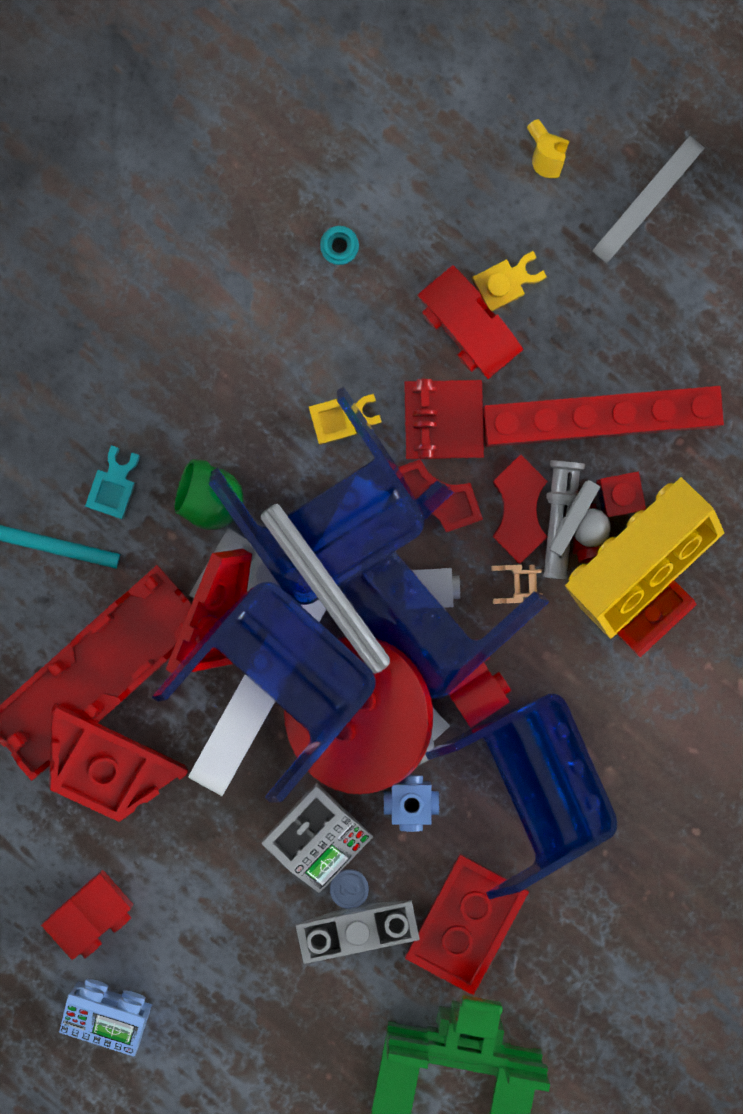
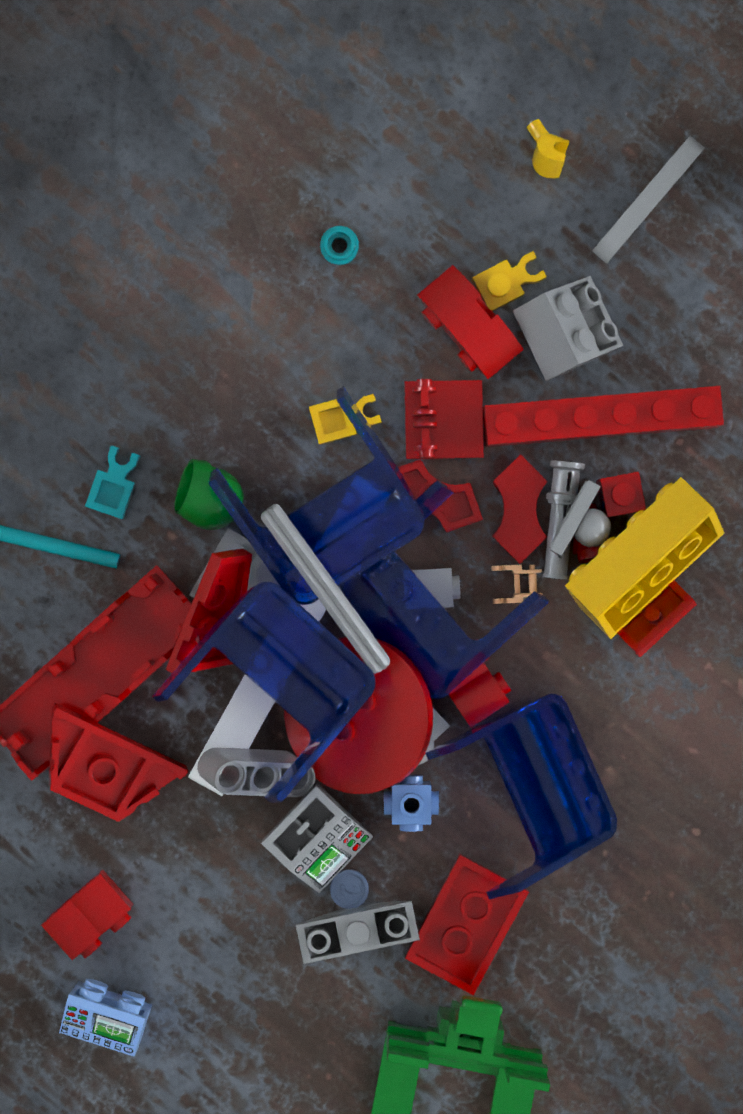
(241, 767): none -> light grey beam
(567, 327): none -> light grey slope

